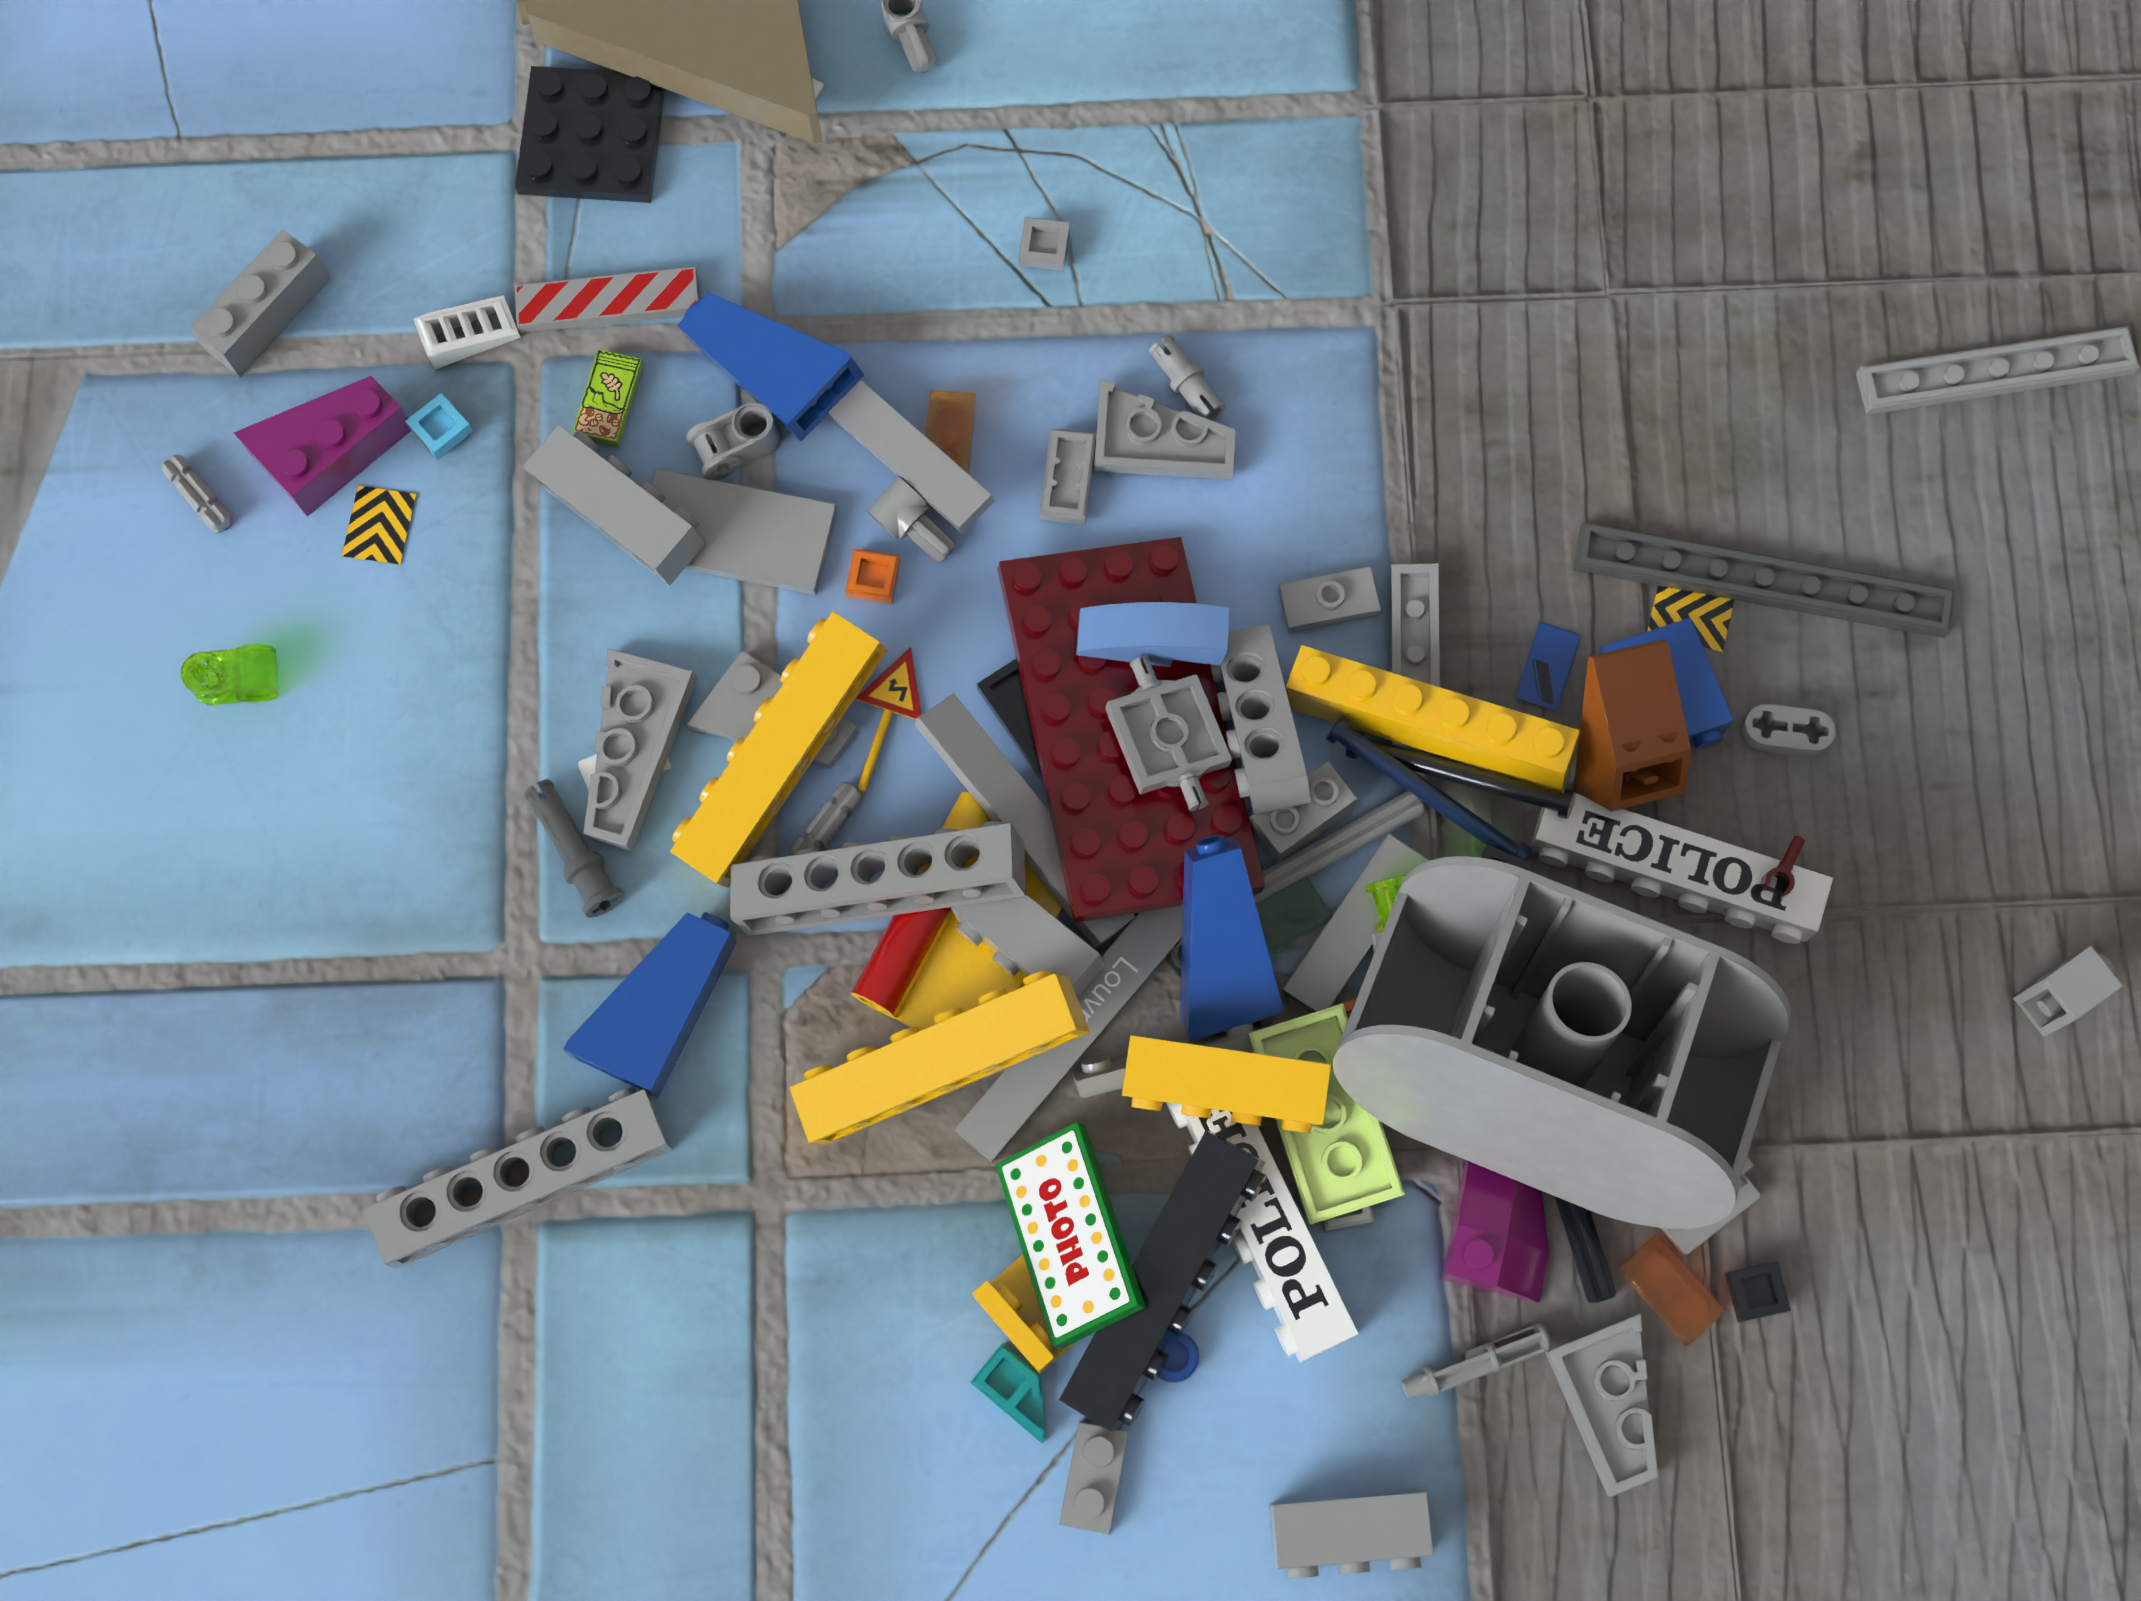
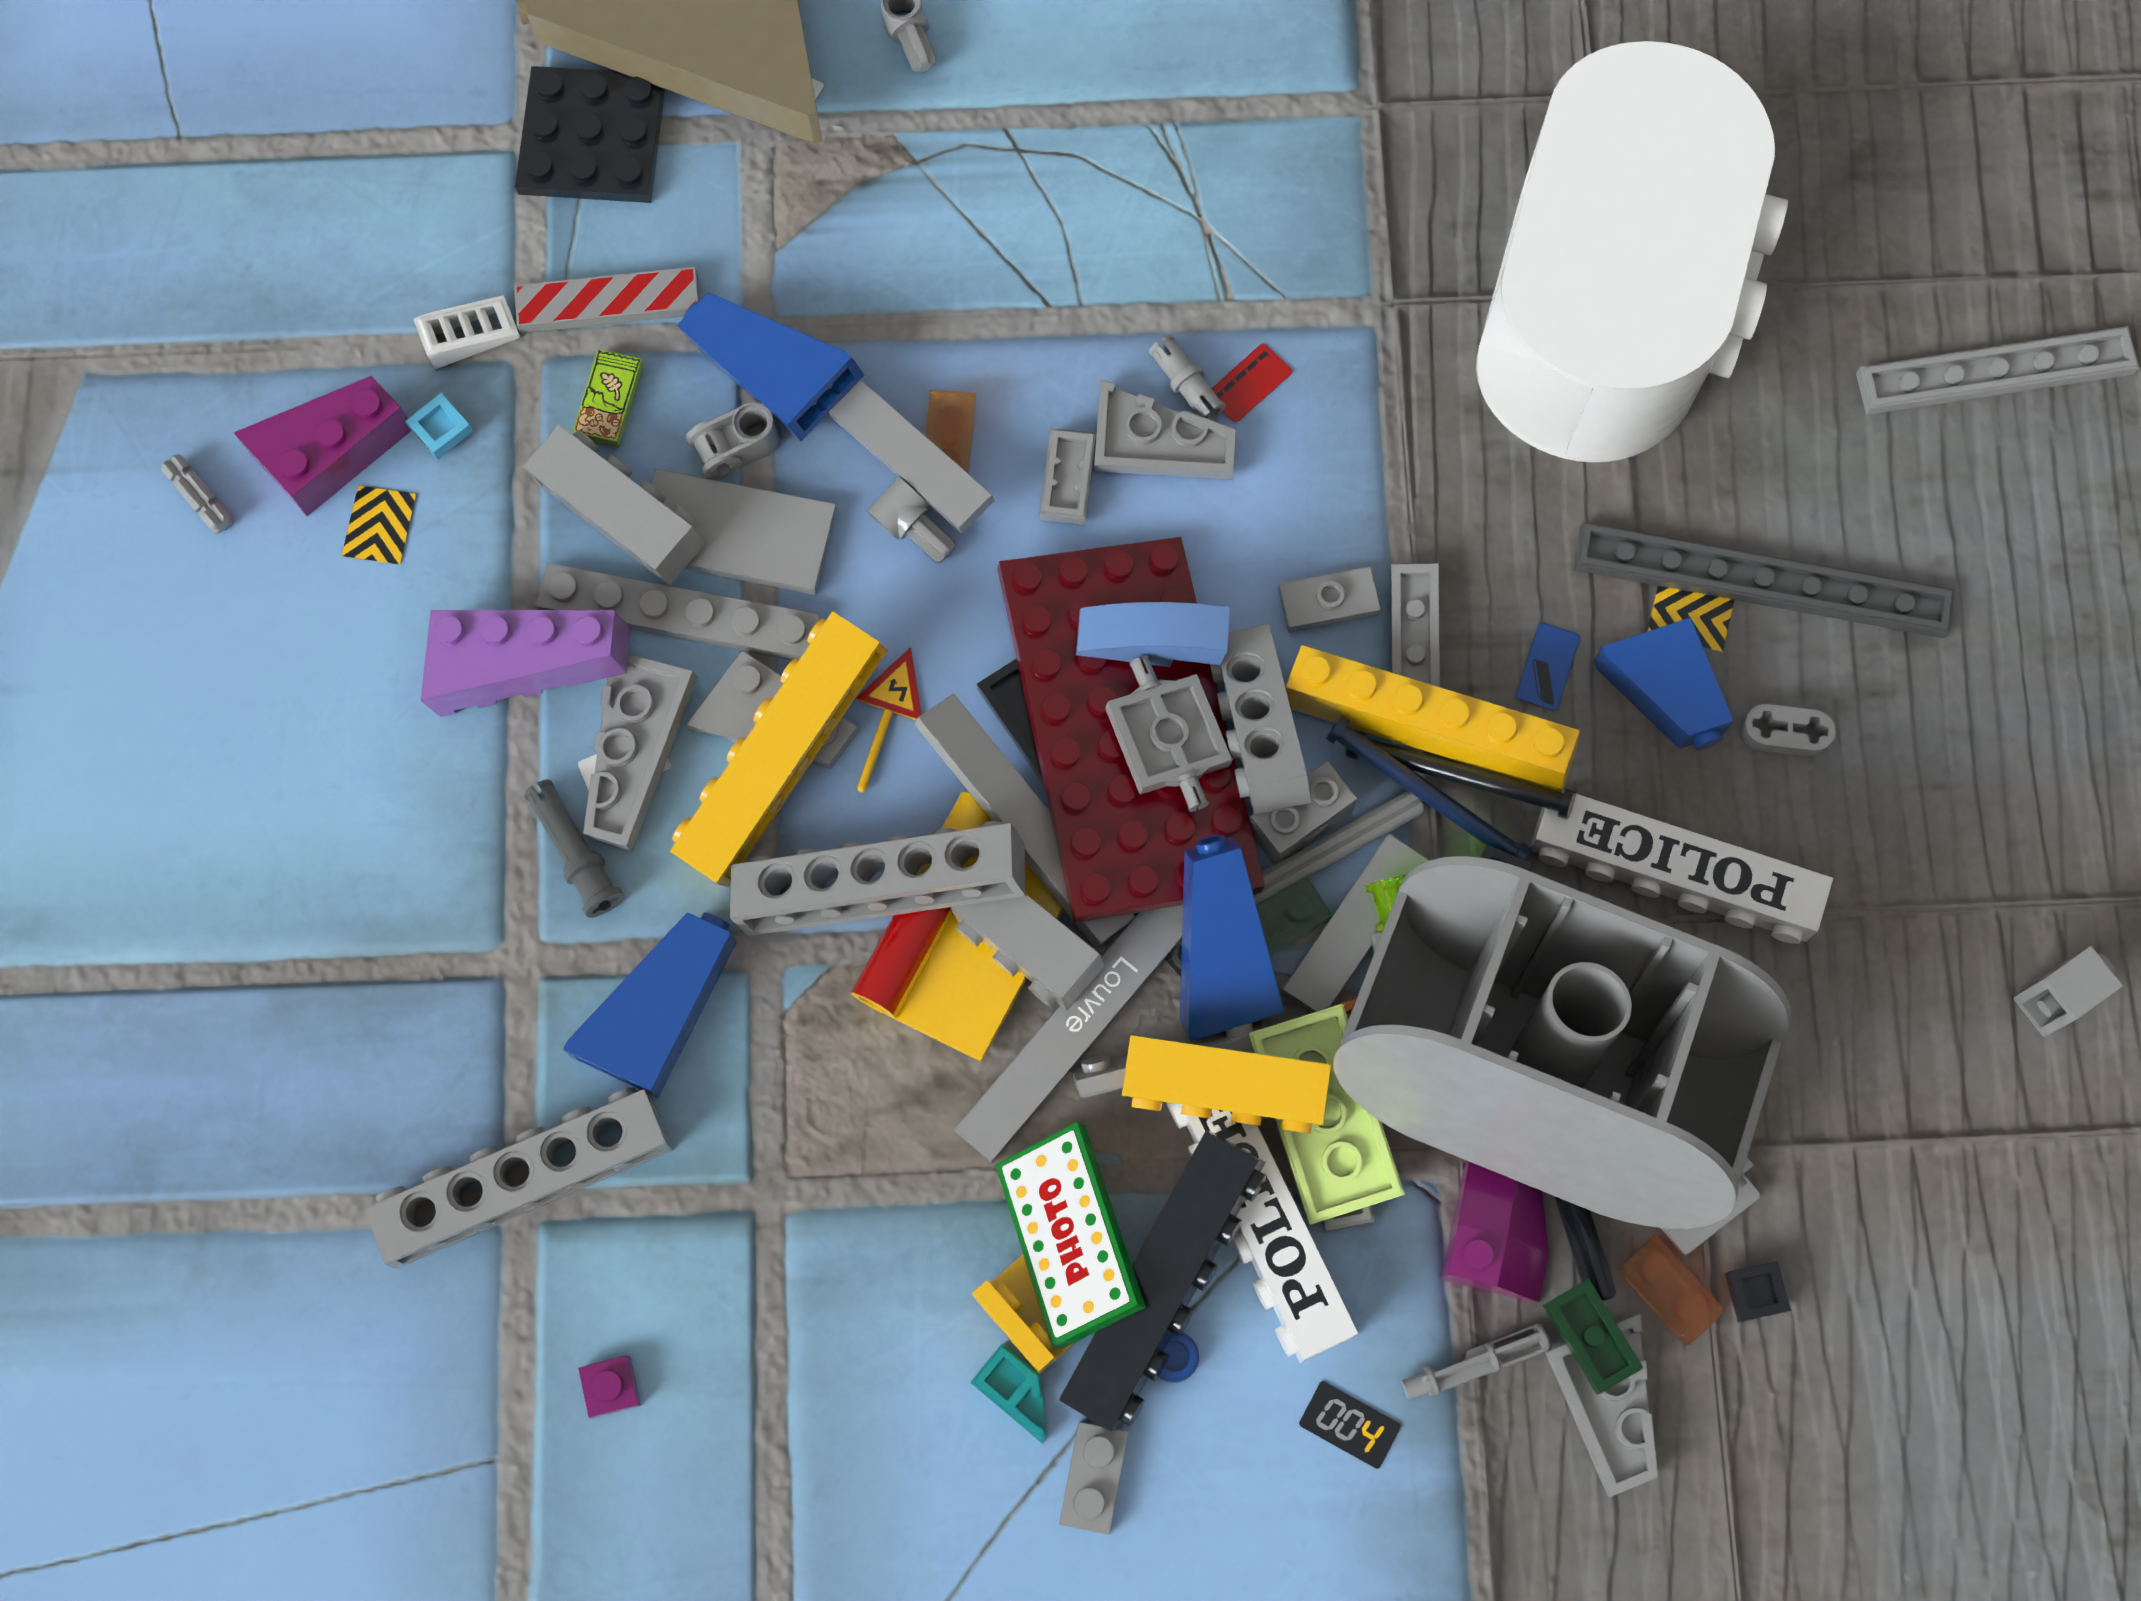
(240, 675): clear neon green piece -> none
(260, 302): light grey brick -> none
(511, 653): none -> medium lavender wedge
(609, 1386): none -> magenta plate
(680, 611): none -> light grey plate
(829, 819): light grey axle -> none
(873, 576): orange tile -> none
(939, 1058): yellow brick -> none
(1044, 244): light grey plate -> none
(1251, 382): none -> red sticker
(1349, 1425): none -> black sticker
(1351, 1533): light grey brick -> none
(1593, 1336): none -> dark green plate
(1631, 252): none -> white brick
(1632, 729): dark orange slope -> none
(1785, 867): dark red hand -> none

